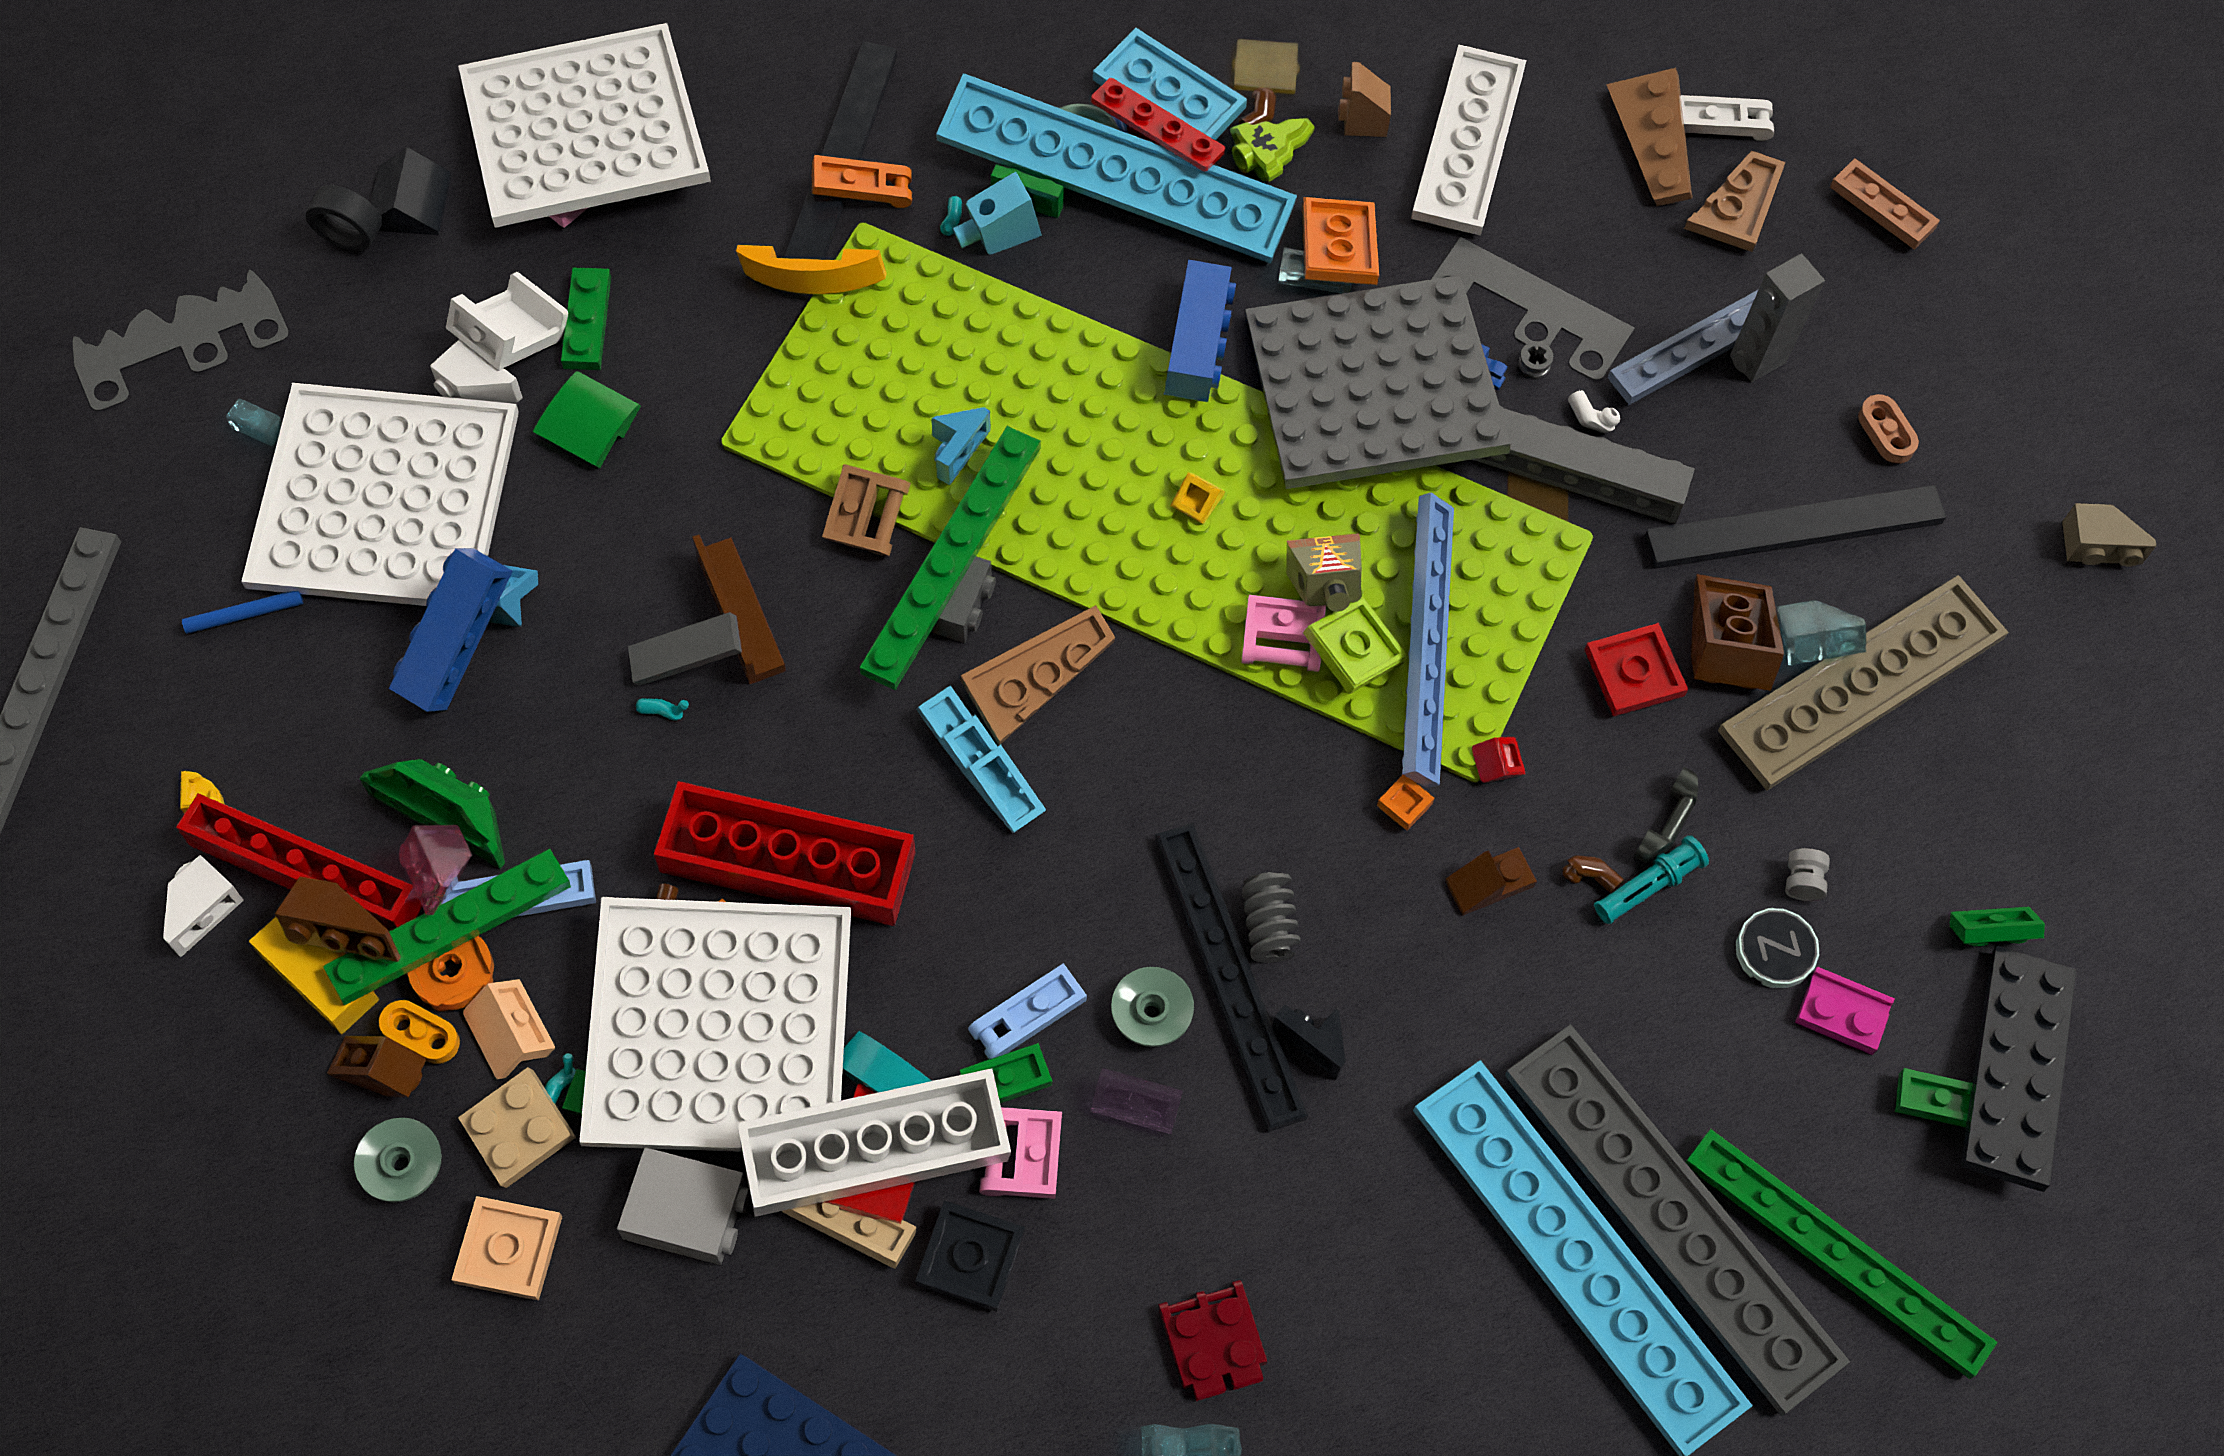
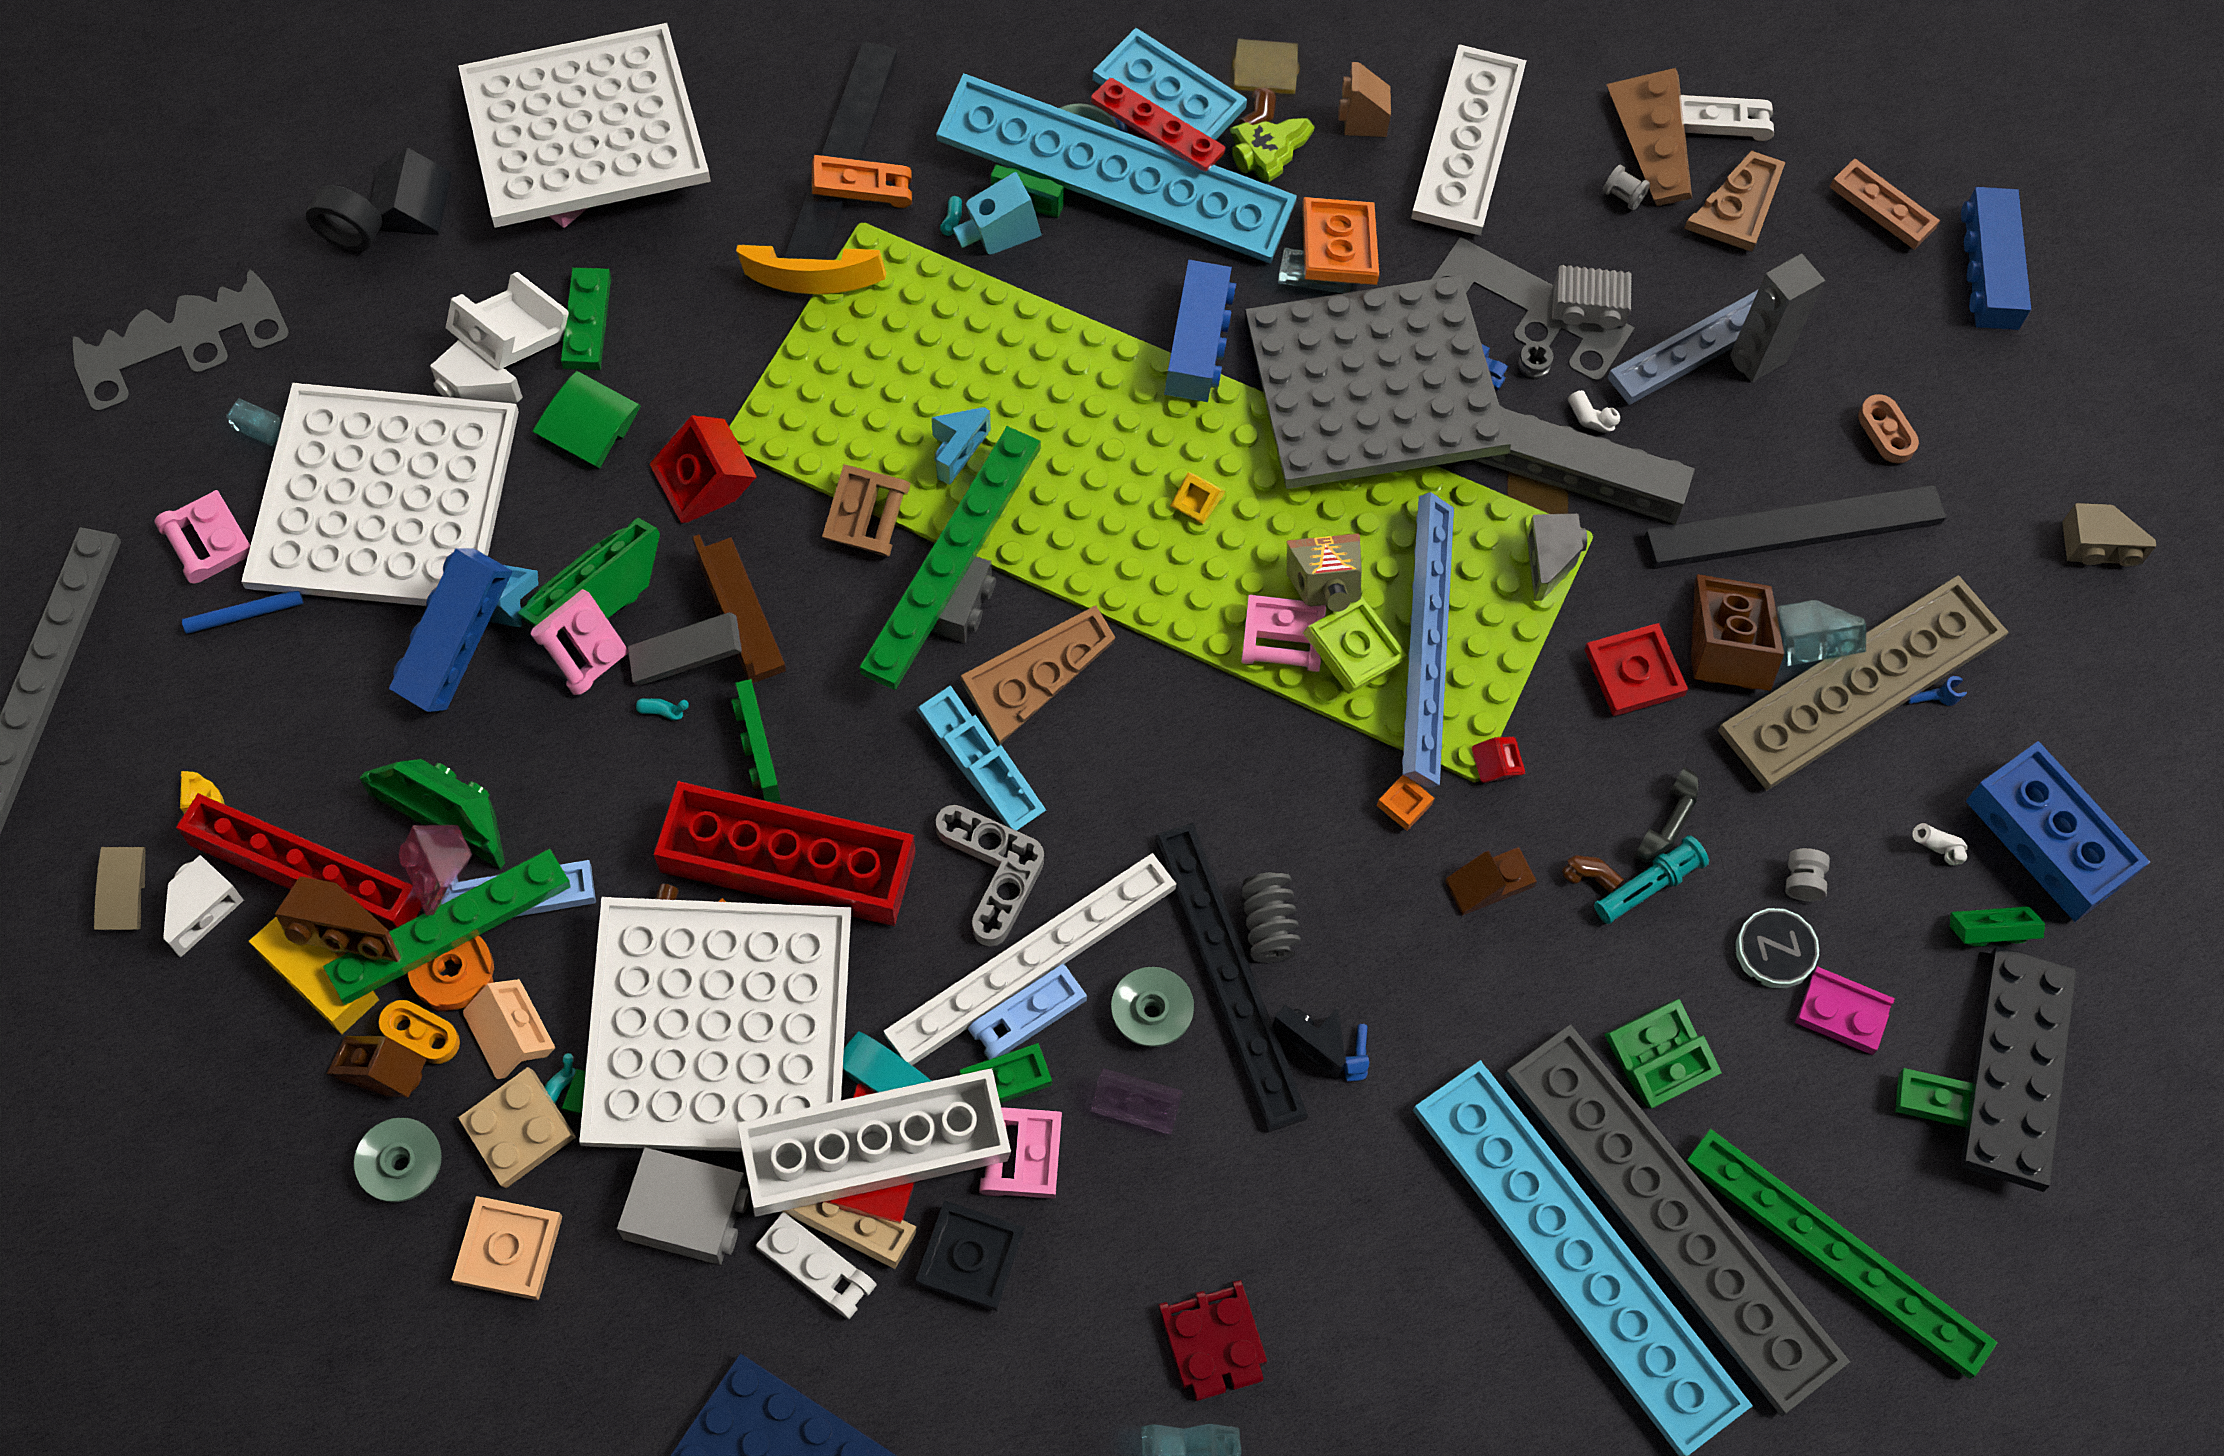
(119, 888): none -> dark tan slope
(216, 530): none -> bright pink plate
(588, 632): none -> bright pink plate
(610, 571): none -> green wedge
(702, 468): none -> red slope
(755, 741): none -> green plate
(814, 1265): none -> white plate
(1008, 868): none -> light grey beam
(1030, 959): none -> white plate
(1357, 1066): none -> blue hand
(1553, 549): none -> flat silver slope
(1591, 296): none -> light grey brick
(1626, 187): none -> light grey bush
(1662, 1053): none -> green slope
(1941, 842): none -> white arm
(1944, 693): none -> blue hand
(1996, 258): none -> blue brick
(2057, 831): none -> blue brick

